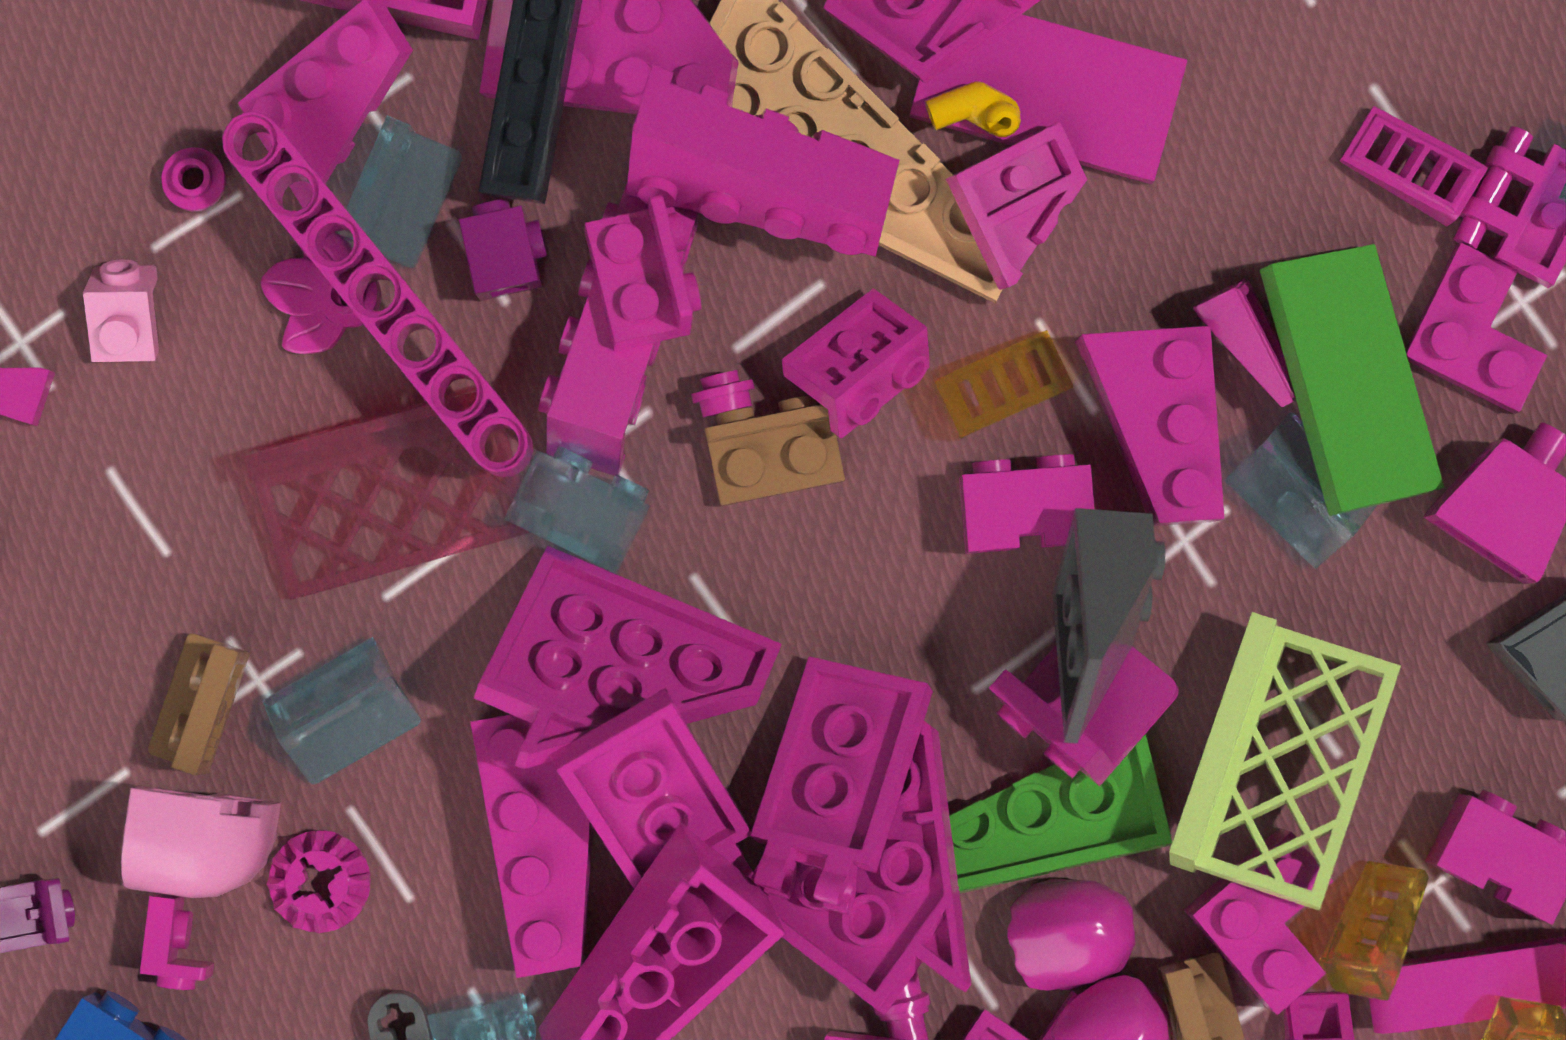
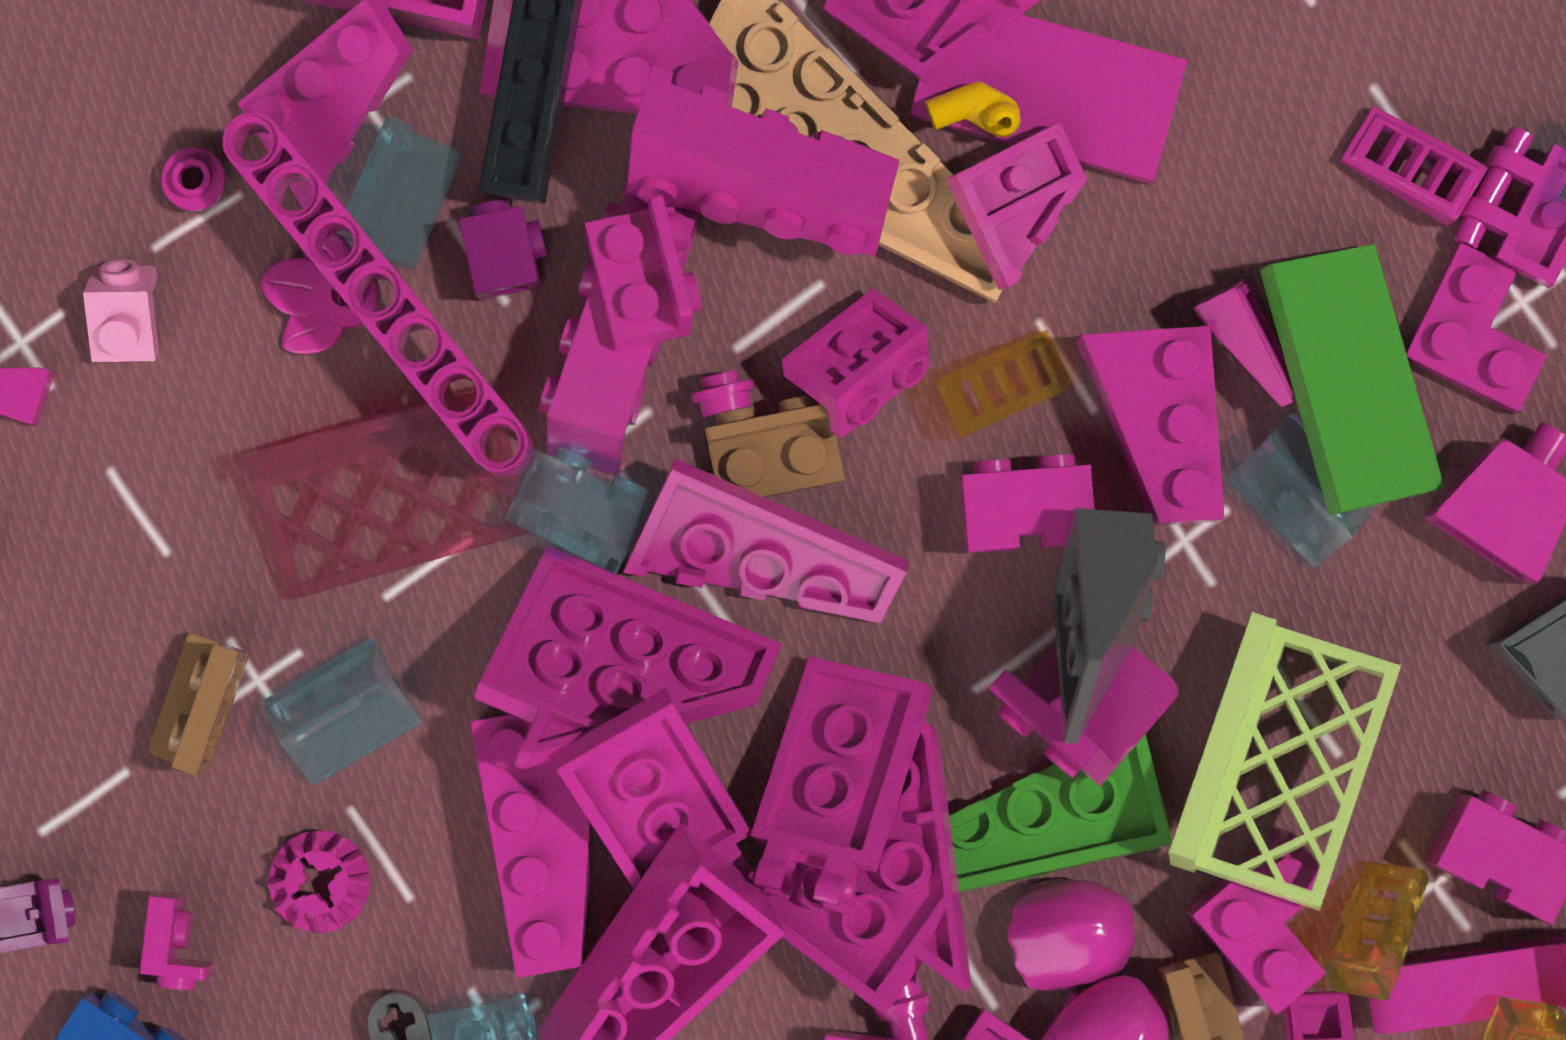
(195, 841): bright pink brick -> none
(742, 541): none -> dark pink wing

